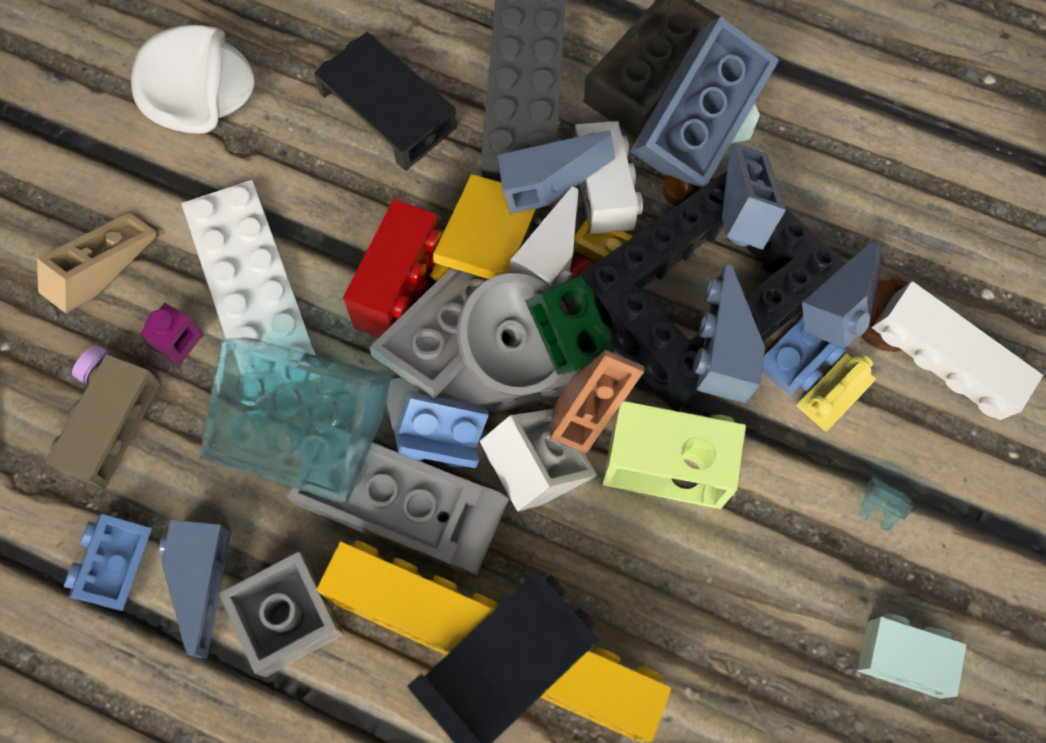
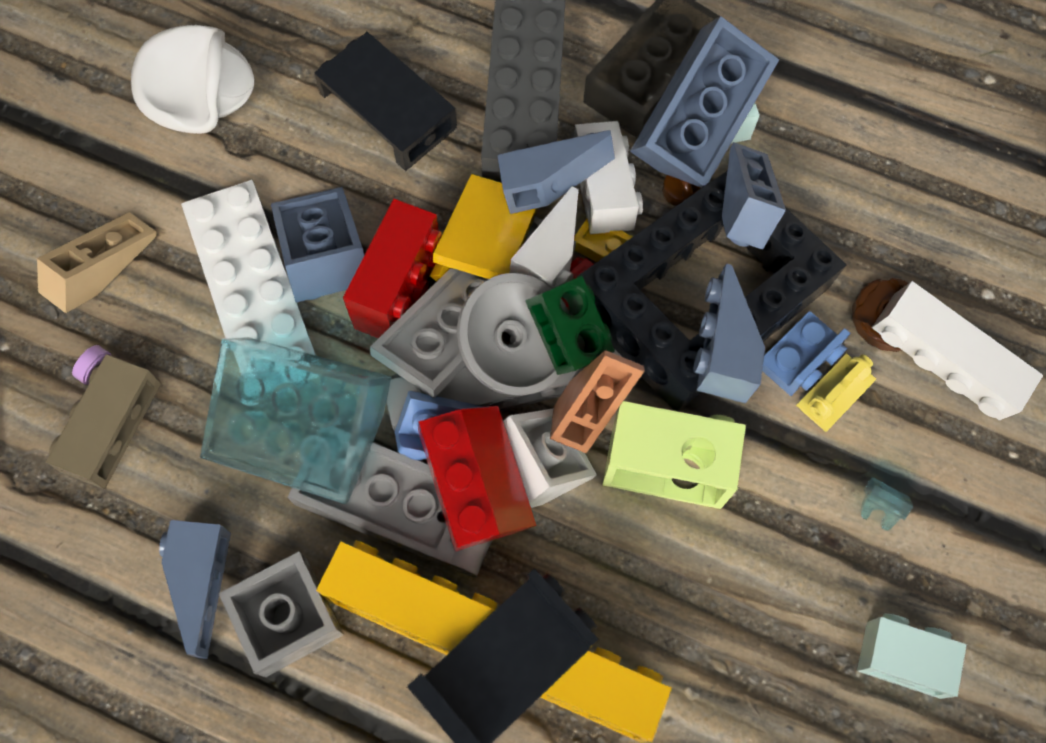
(108, 563): medium blue bracket -> none
(164, 329): magenta brick -> none
(318, 243): none -> sand blue slope
(475, 476): none -> red slope
(844, 303): sand blue slope -> none

